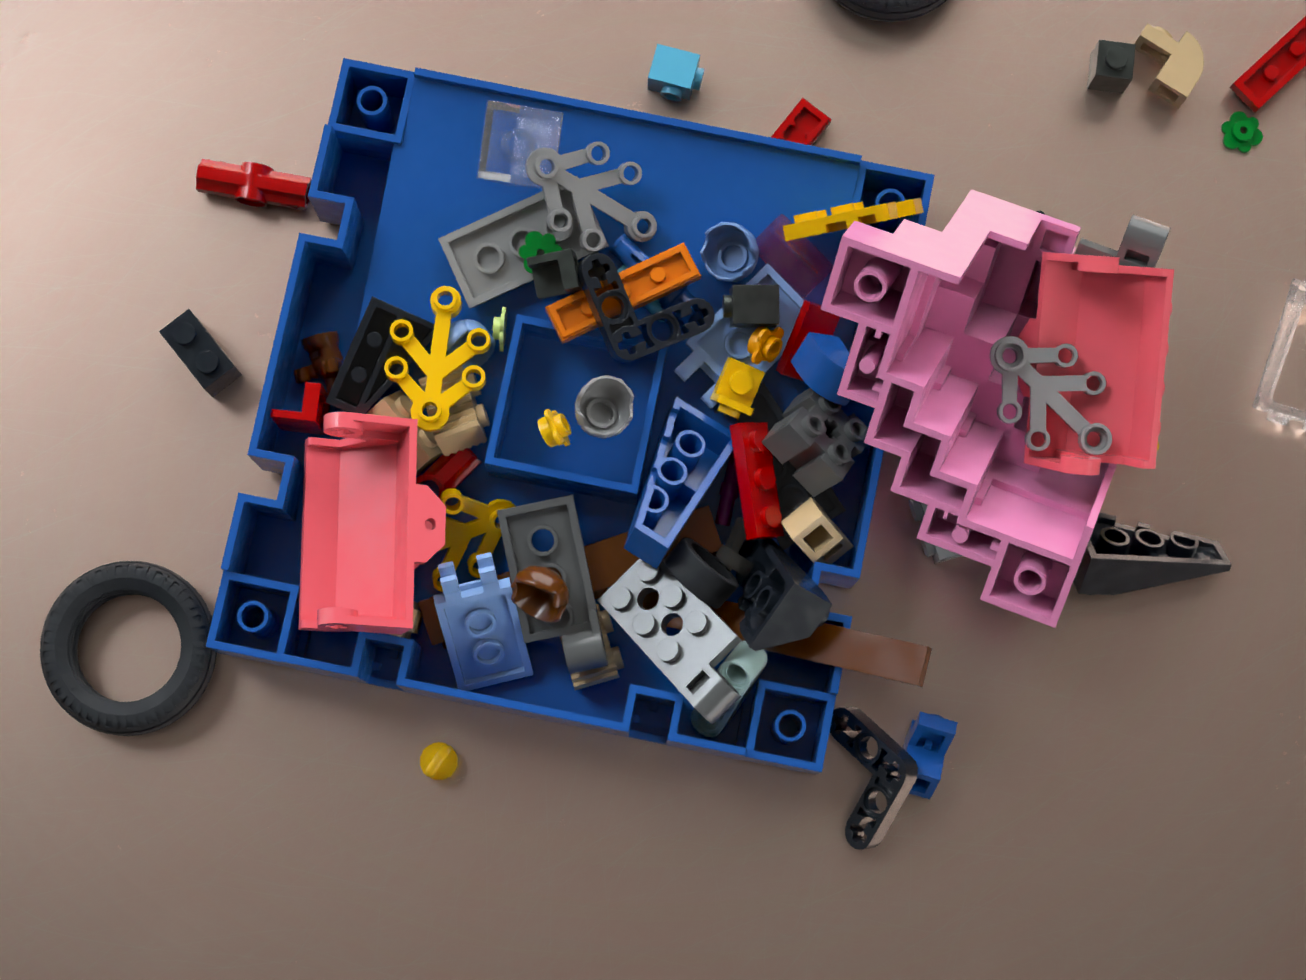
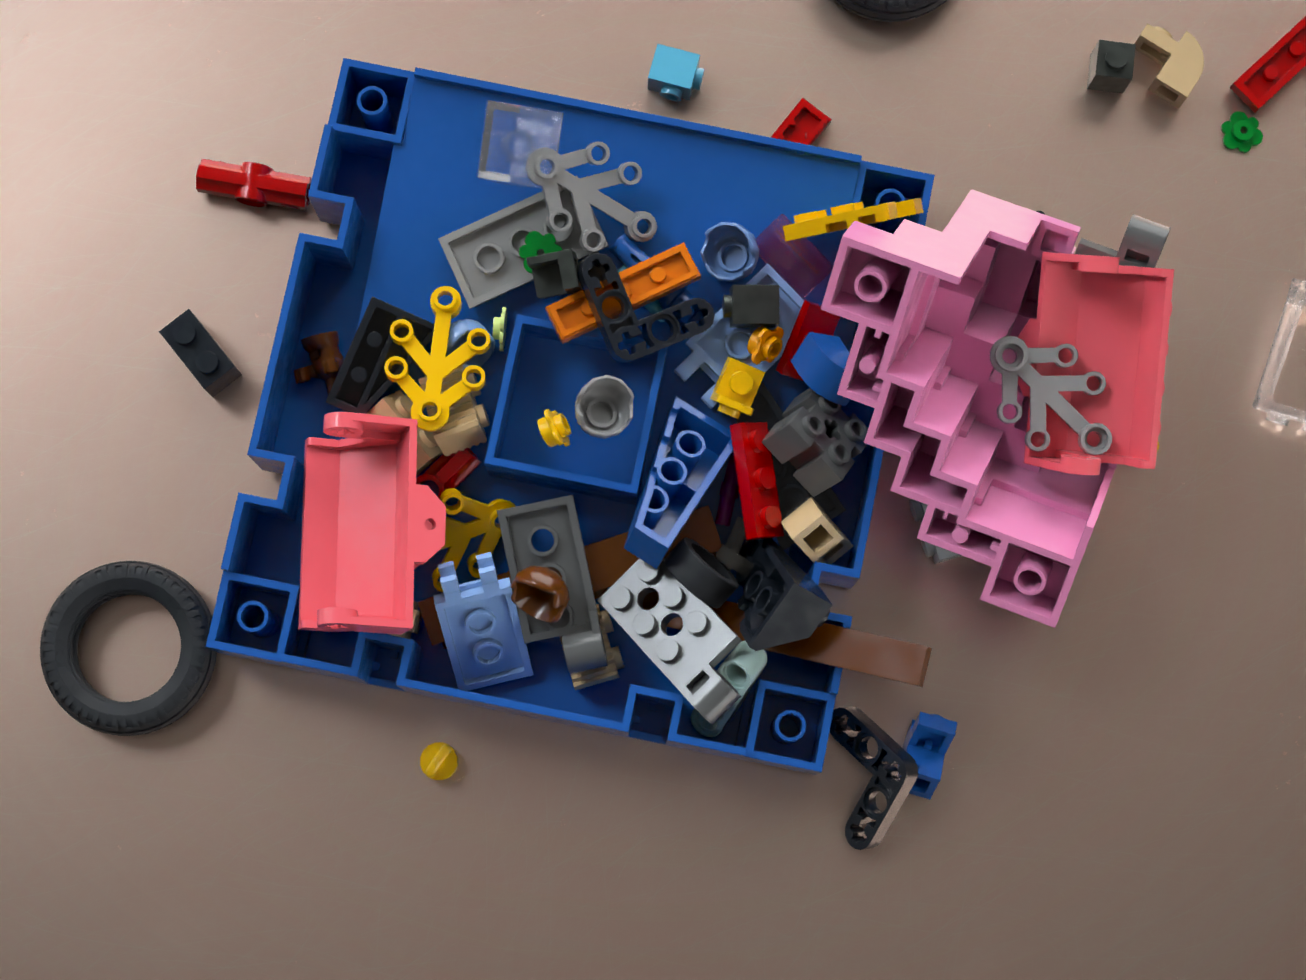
(312, 415): red panel -> none
(1138, 558): black wedge -> none

